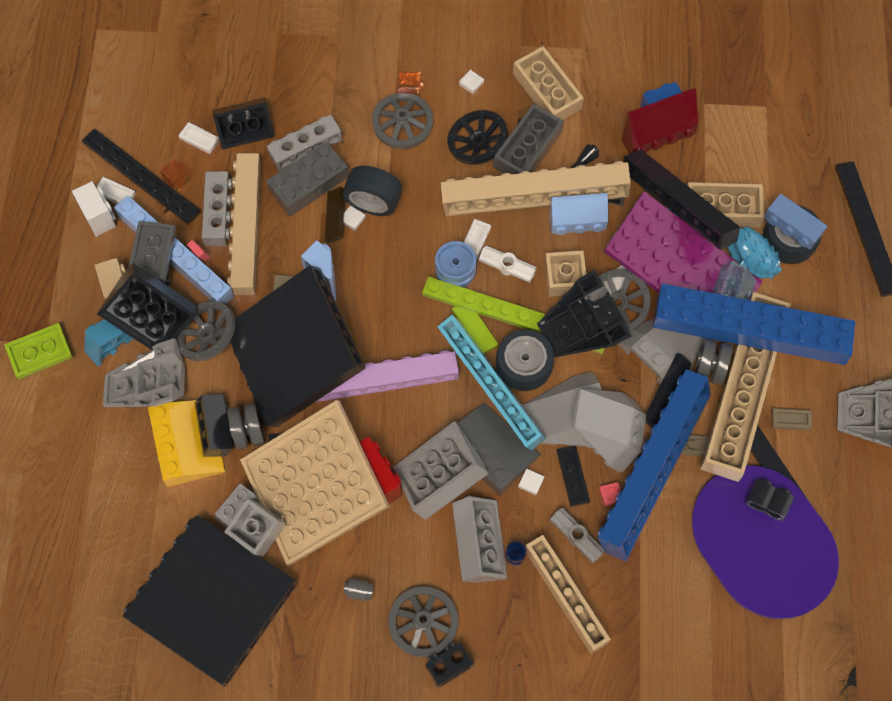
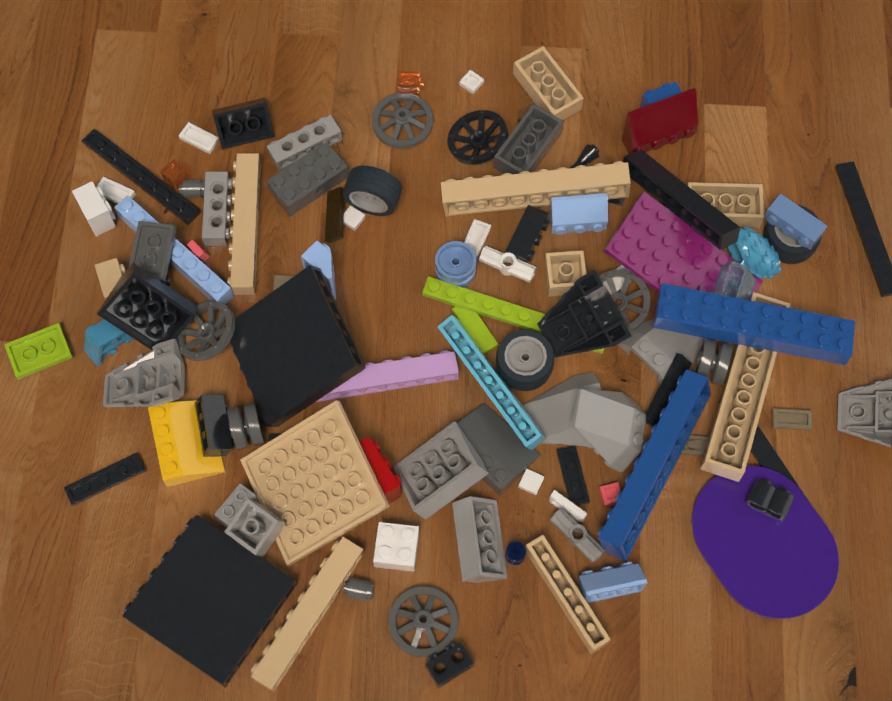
(104, 479): none -> black tile
(192, 188): none -> dark grey brick
(307, 615): none -> tan brick
(396, 546): none -> white brick
(528, 234): none -> black brick
(573, 510): none -> white tile
(611, 582): none -> light blue slope

